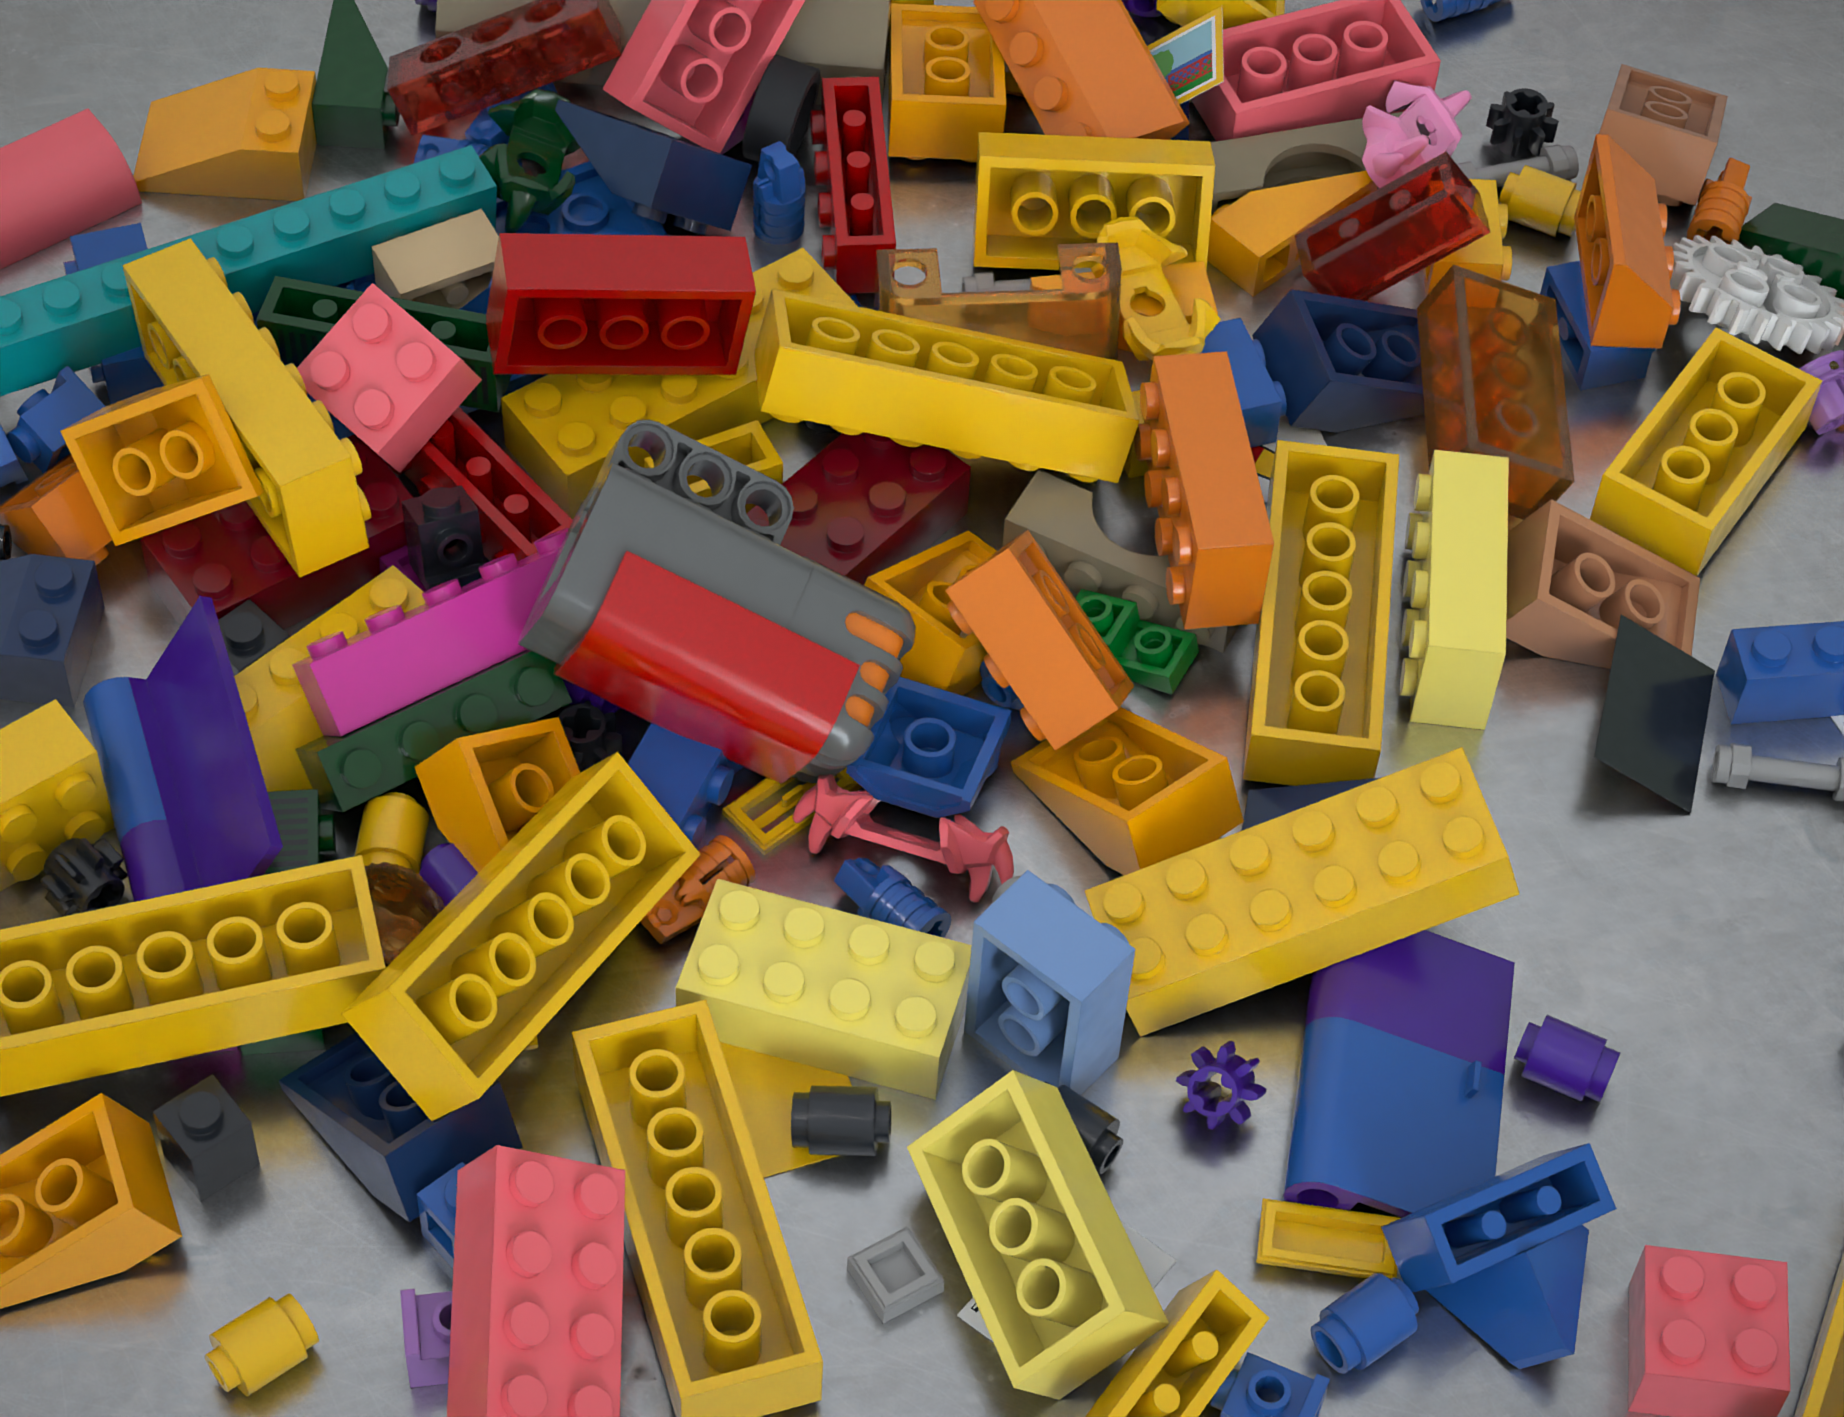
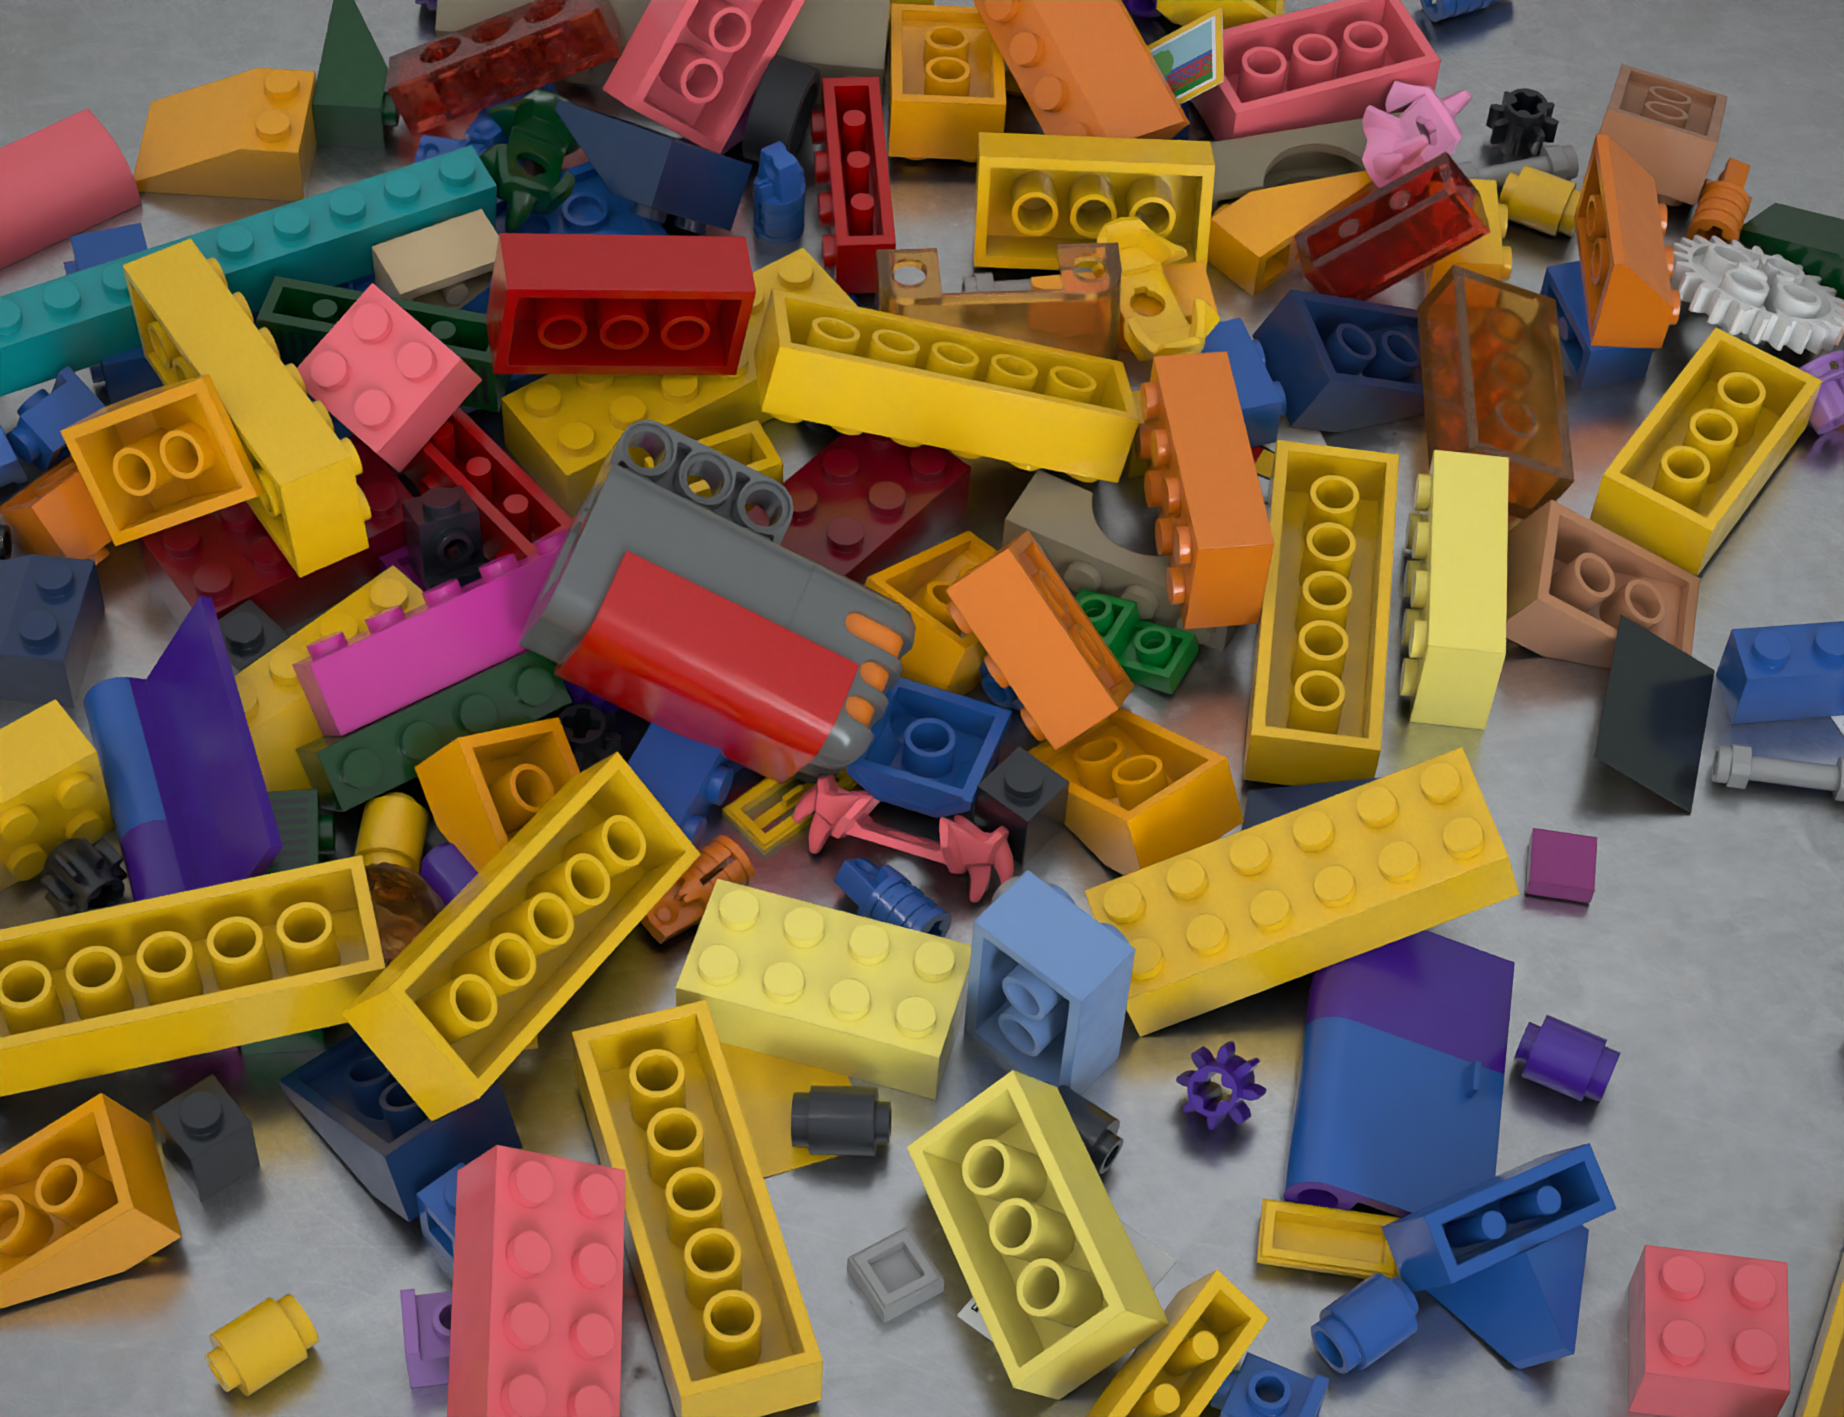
(1025, 800): none -> black brick
(1561, 865): none -> magenta tile

